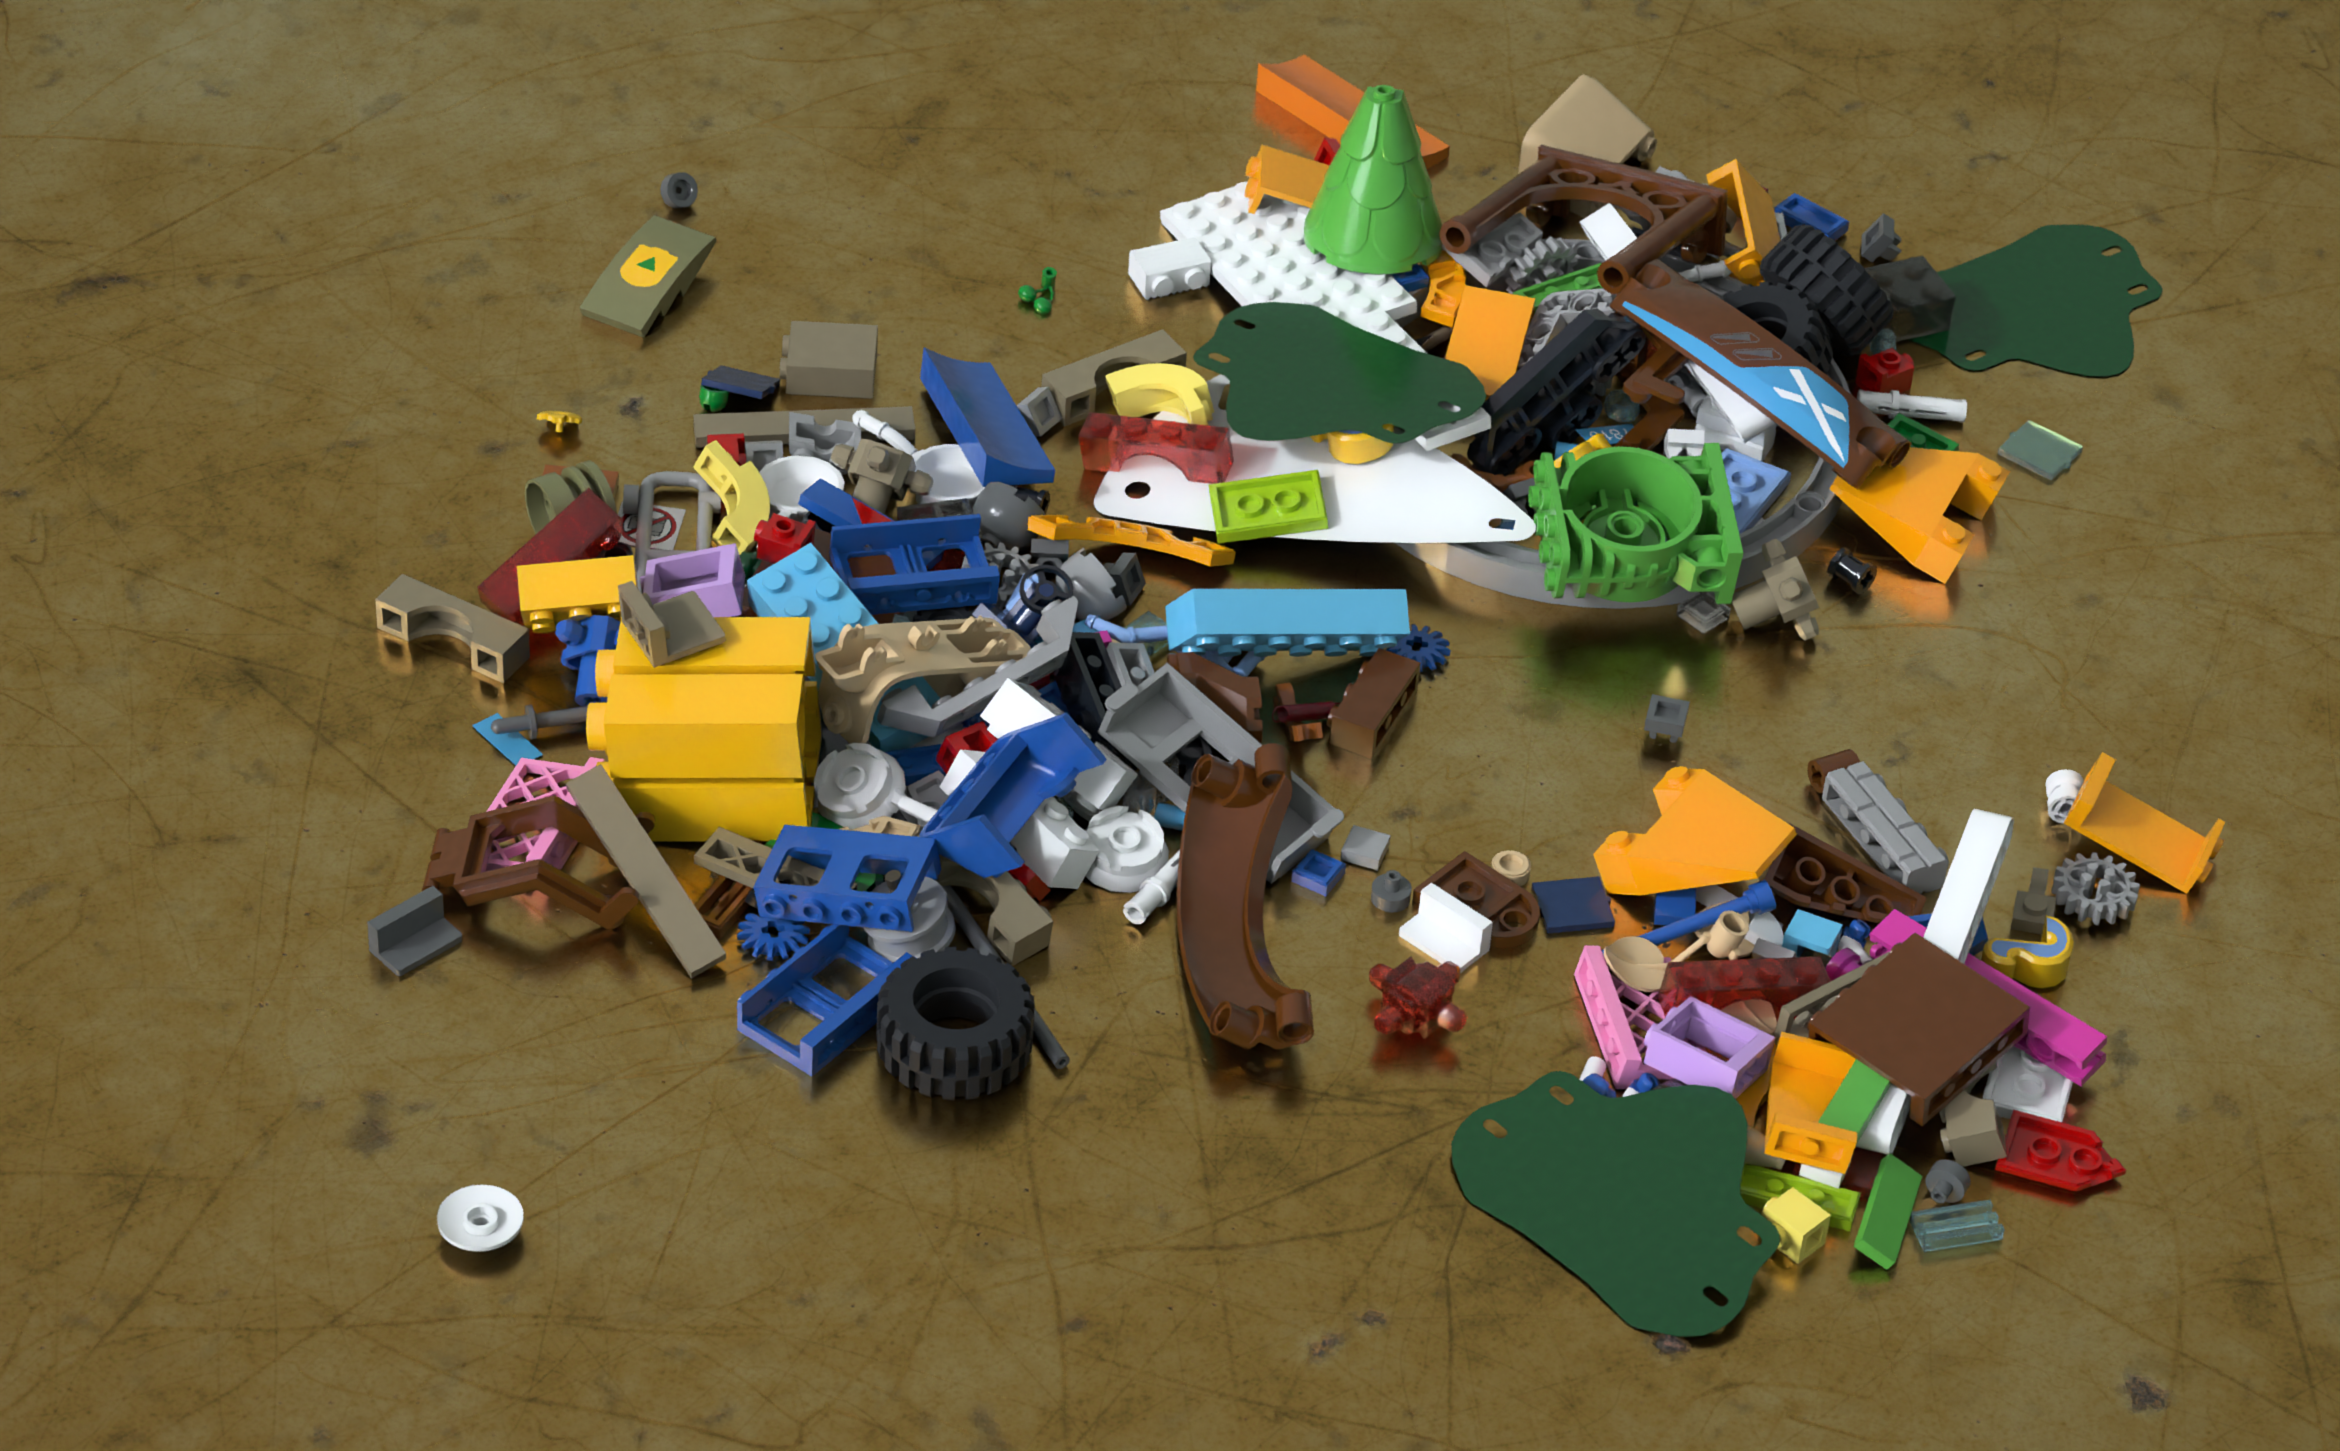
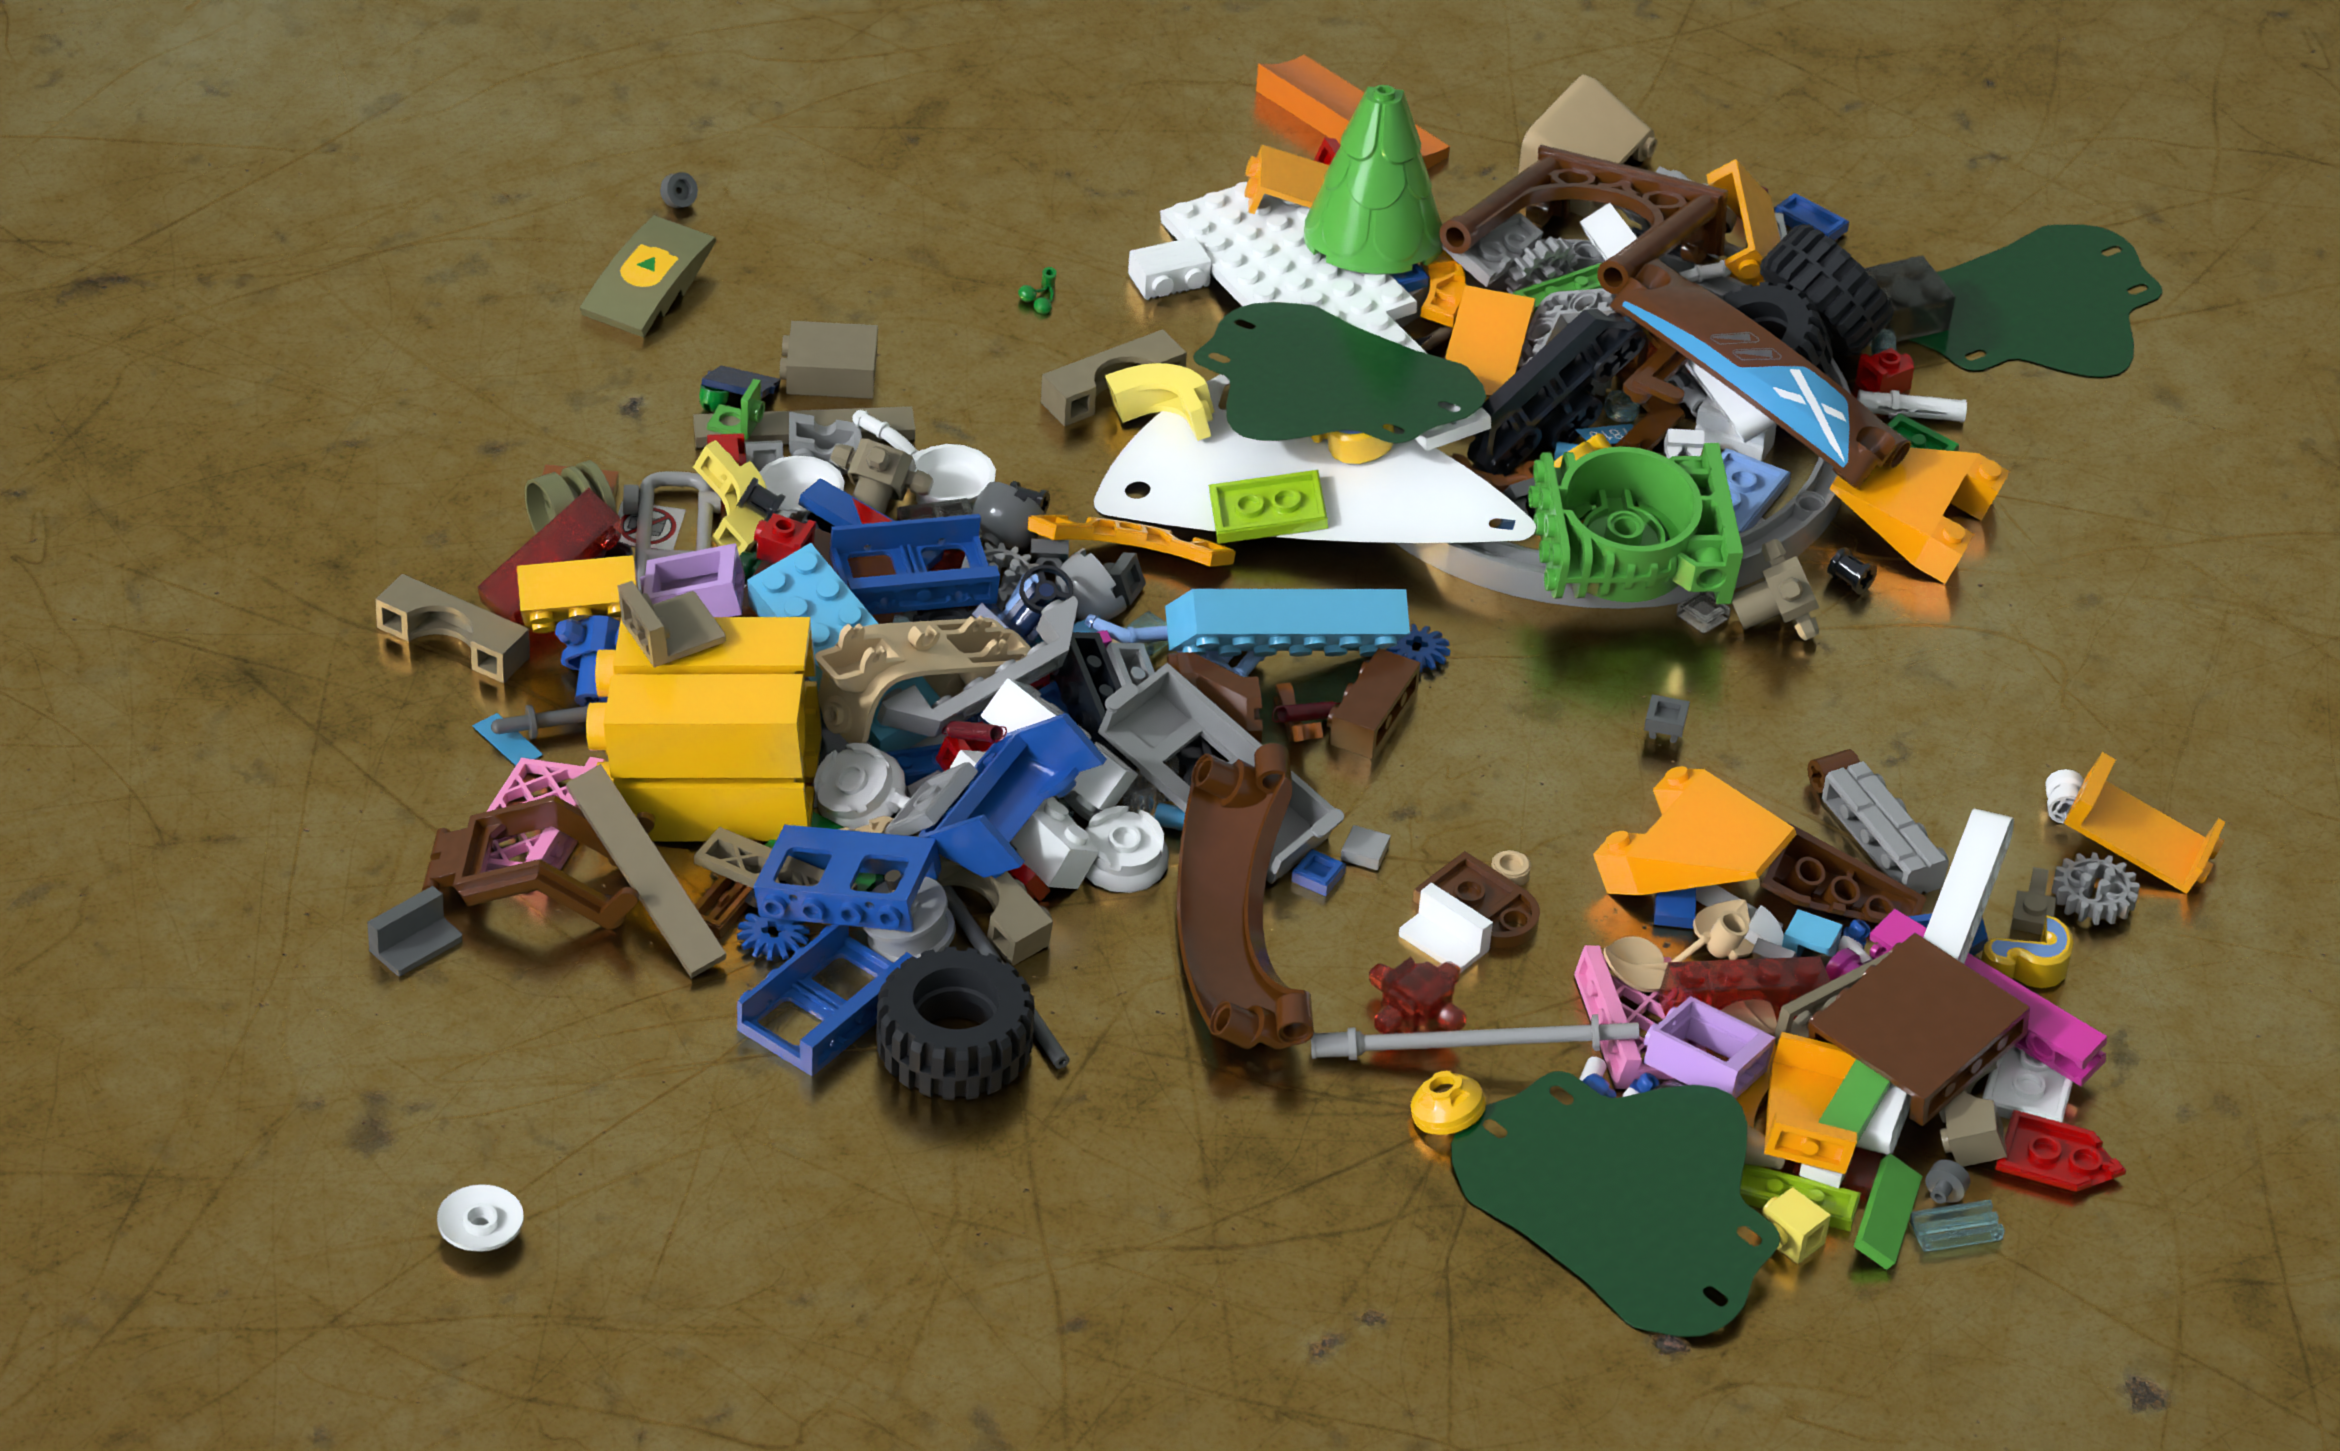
(559, 418): yellow plant -> none
(750, 413): none -> bright green bracket
(760, 500): none -> black bush
(931, 800): none -> light grey tile
(974, 731): none -> dark red piece
(985, 421): blue arch -> none
(1040, 411): light grey tile -> none
(1153, 892): white pin -> none
(1197, 450): clear red arch -> none
(1355, 1043): none -> light grey bar
(1391, 892): dark grey tile -> none
(1448, 1110): none -> yellow piece
(1573, 904): dark blue piece -> none
(1756, 899): blue piece -> none
(1880, 240): dark grey tile -> none
(2040, 450): clear light blue piece -> none

